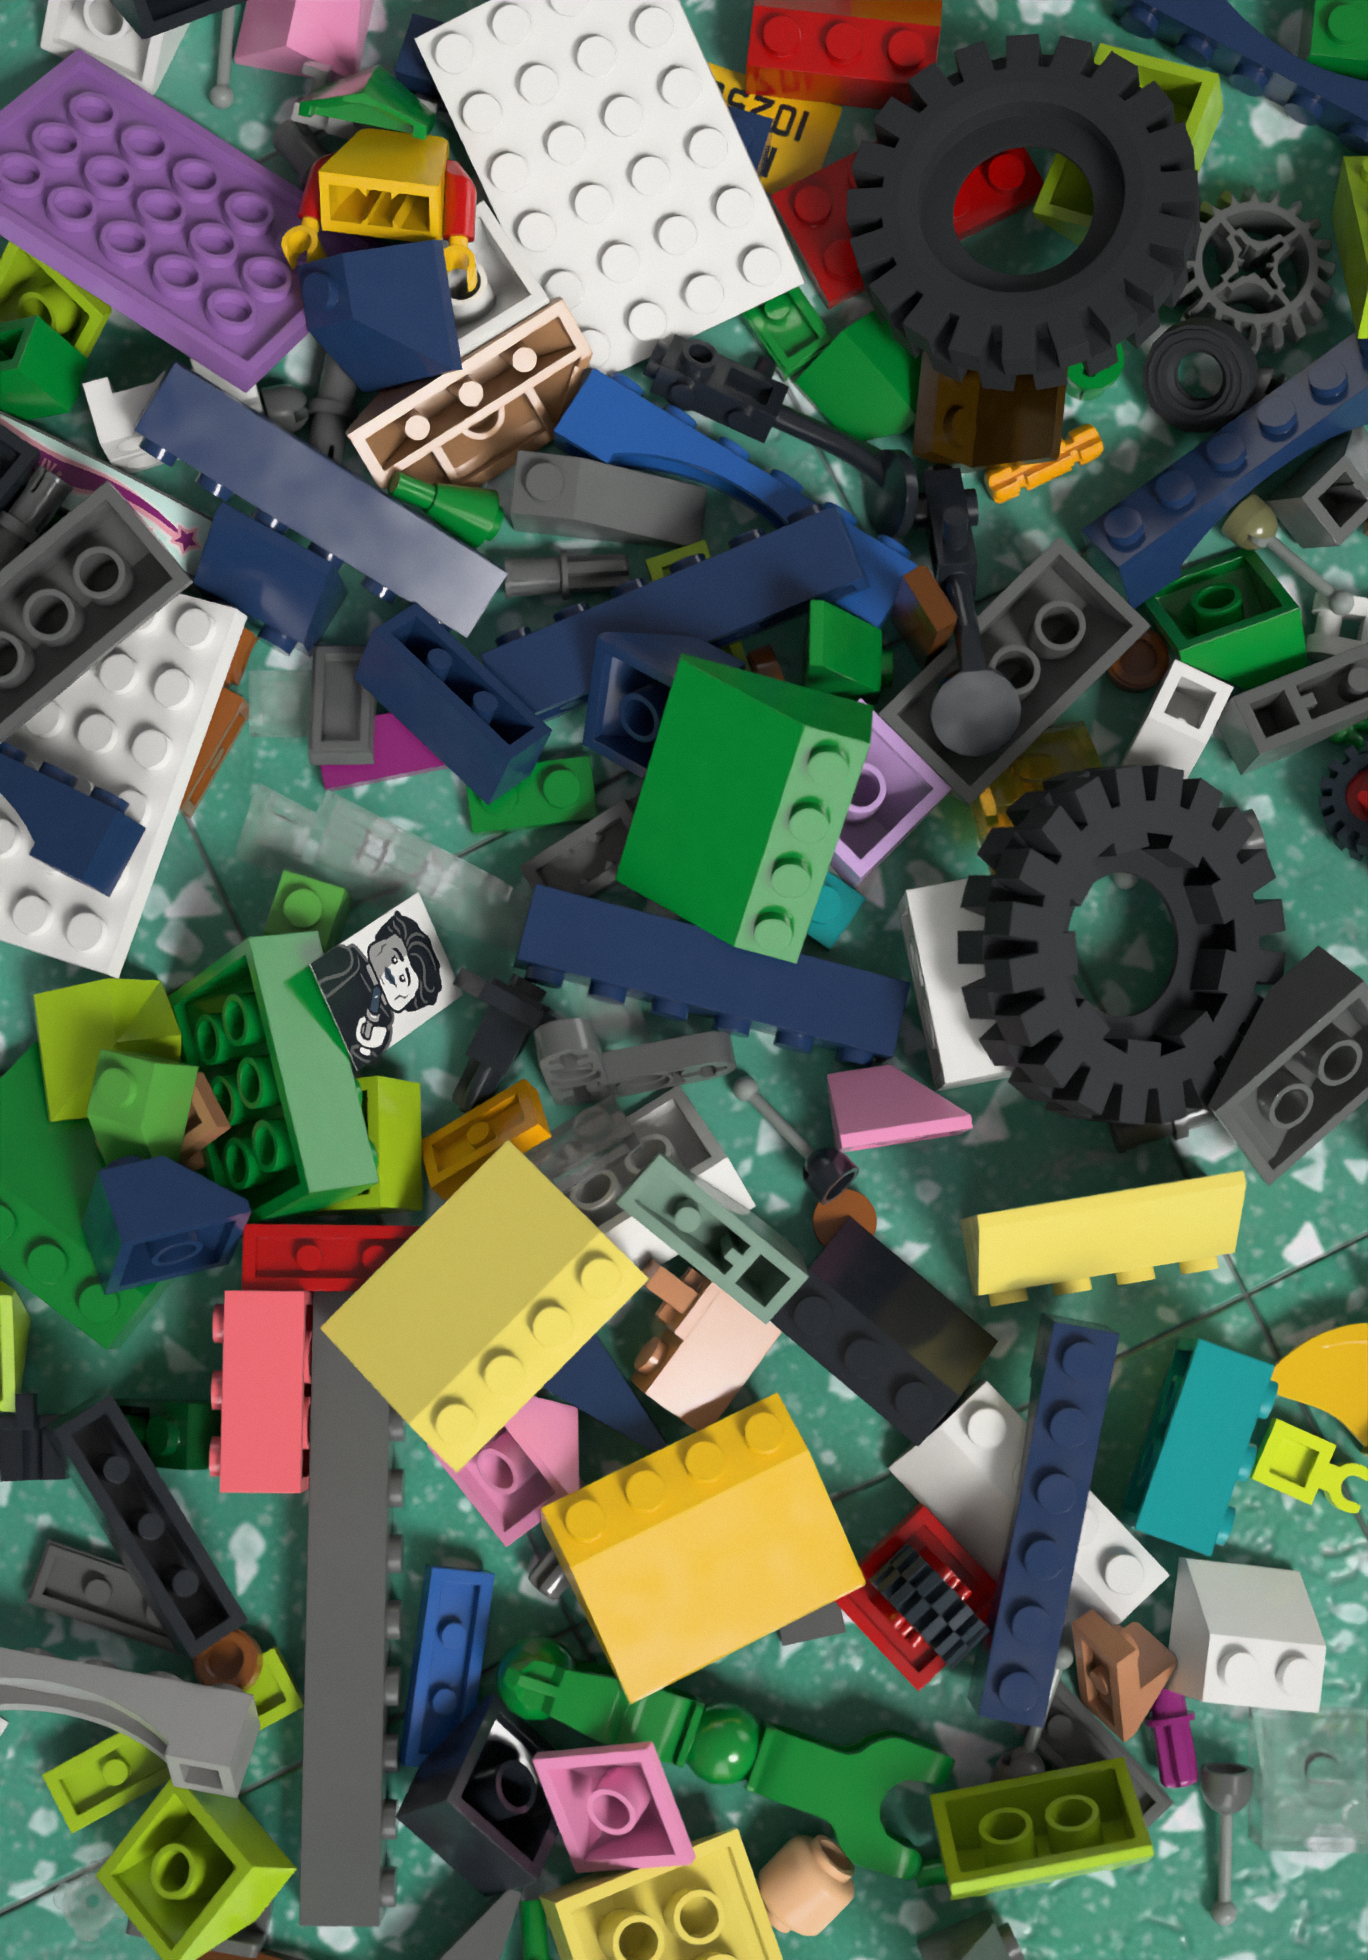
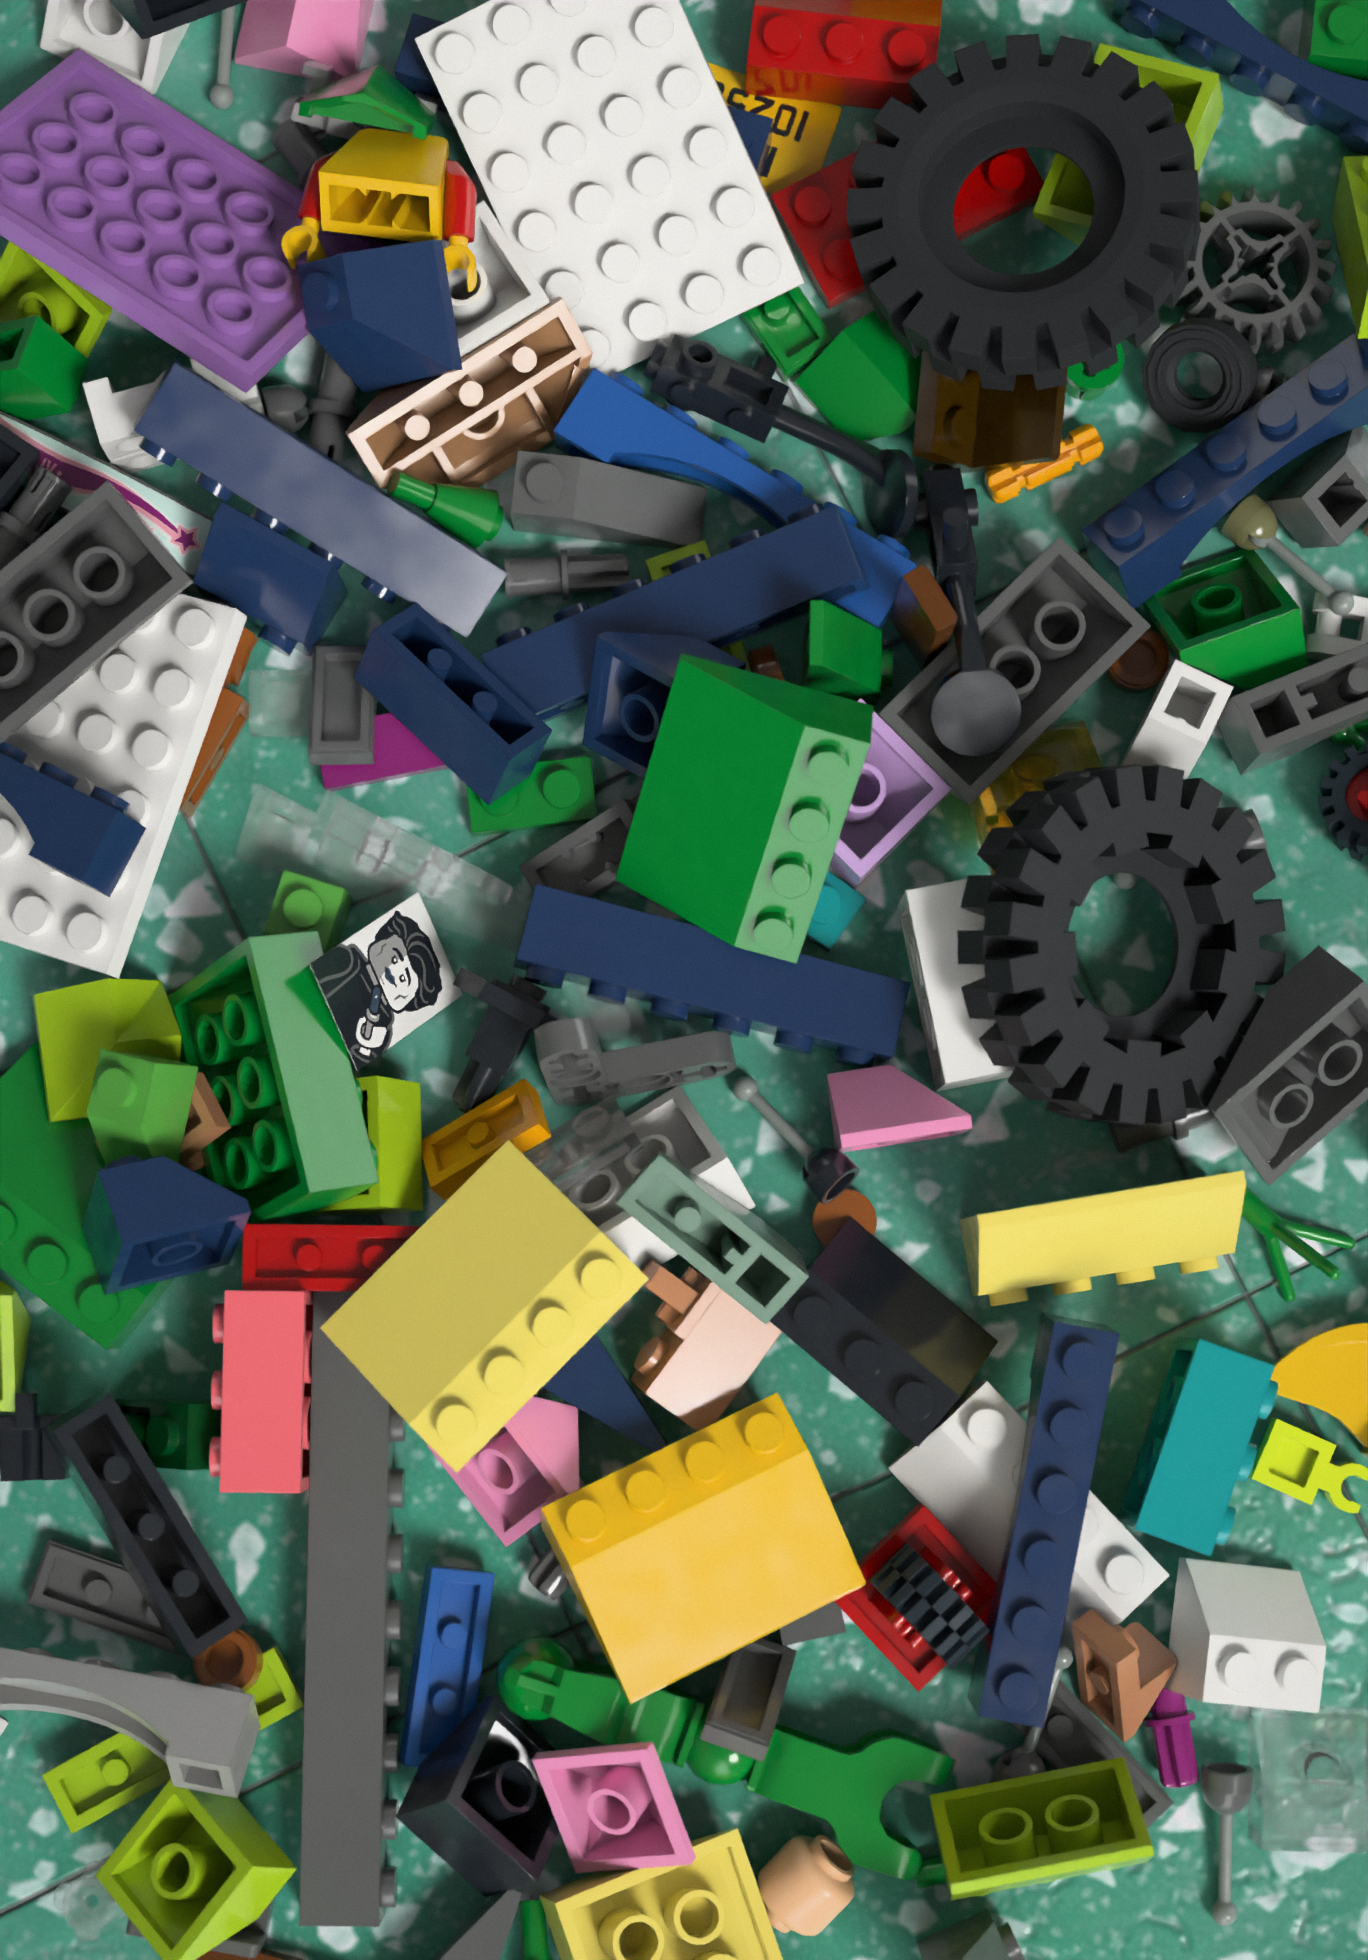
(749, 1698): none -> dark grey tile
(1287, 1231): none -> green plant

